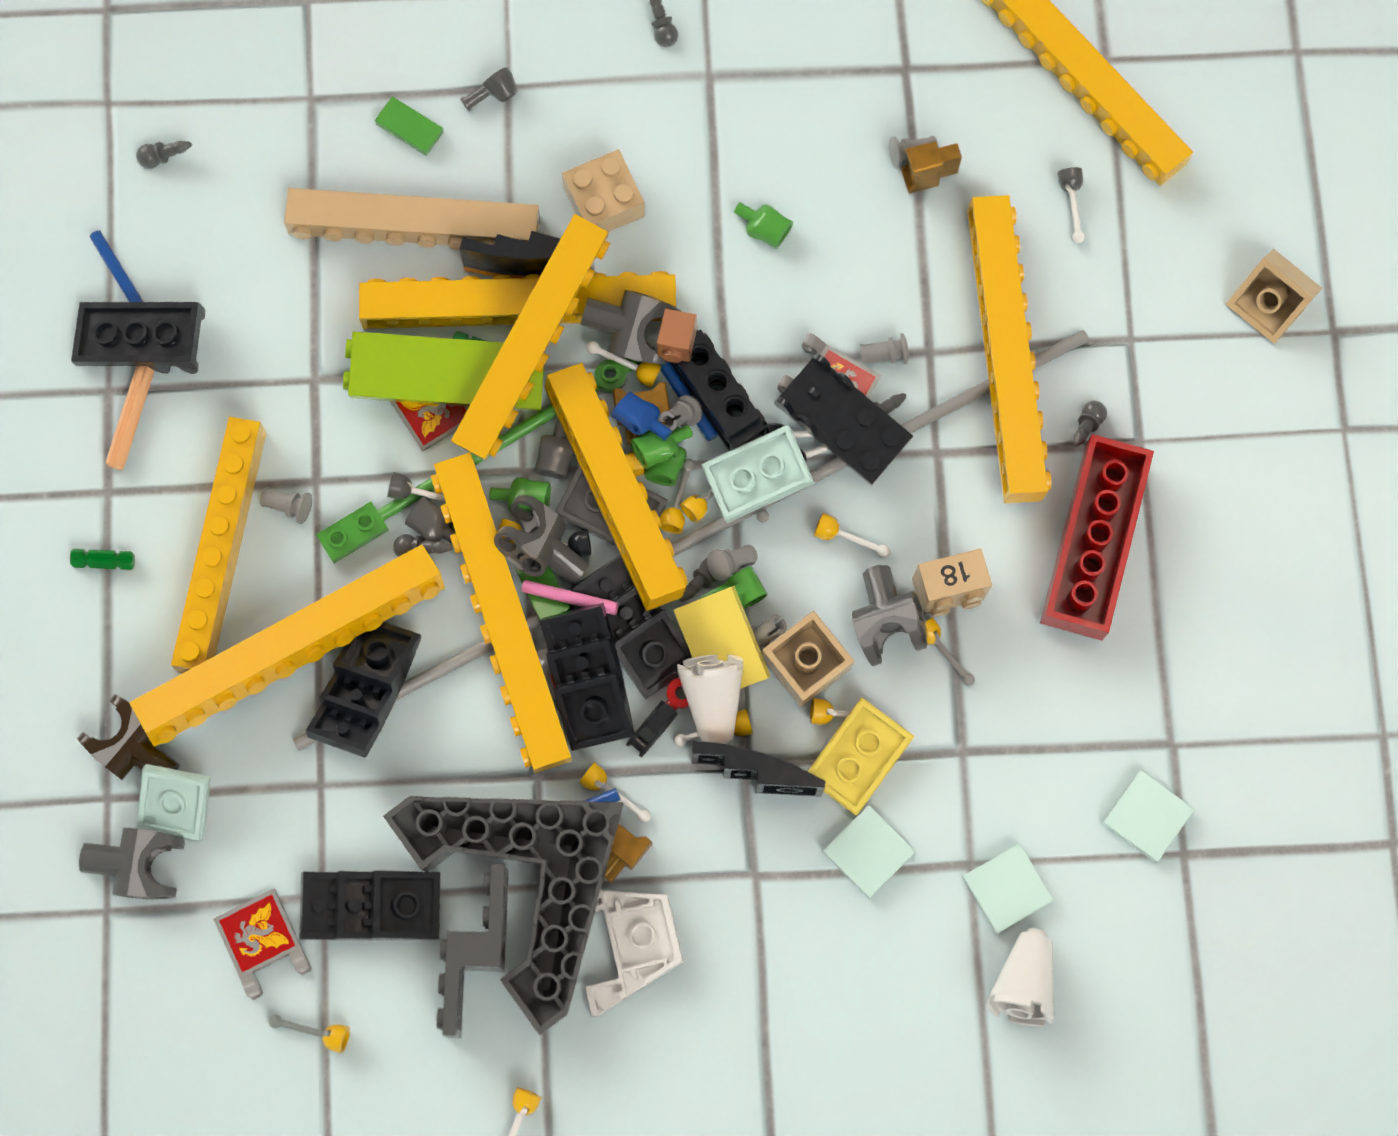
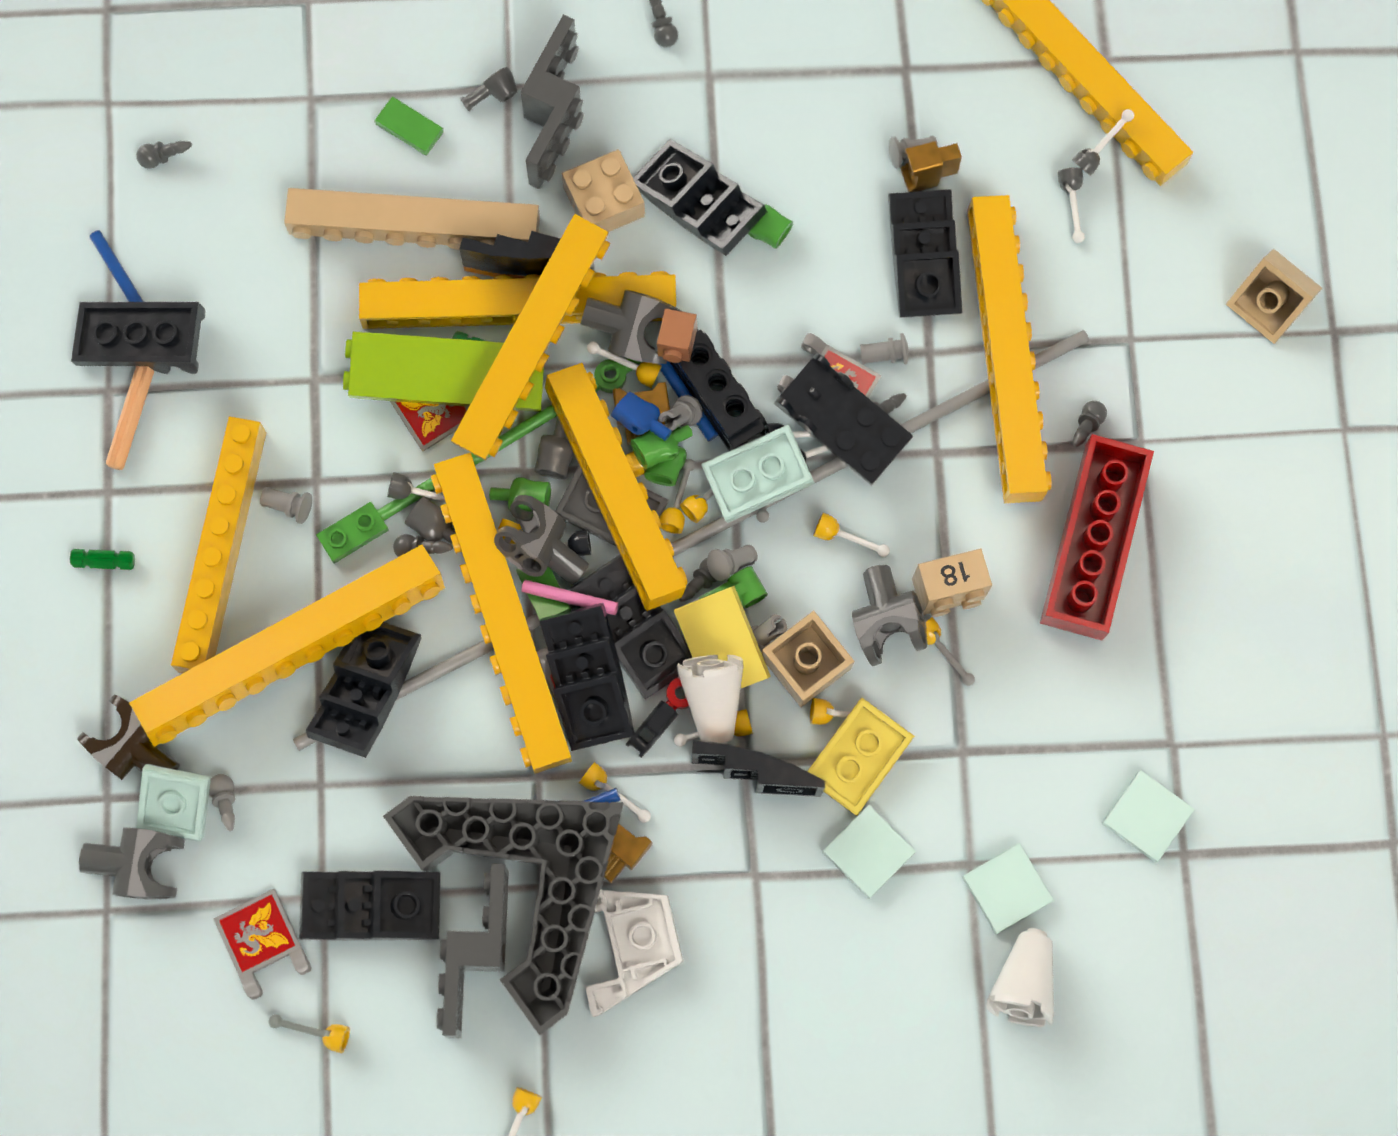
(223, 797): none -> light grey bar
(552, 102): none -> dark grey bracket
(698, 197): none -> black slope
(925, 253): none -> black slope
(1088, 158): none -> hinge

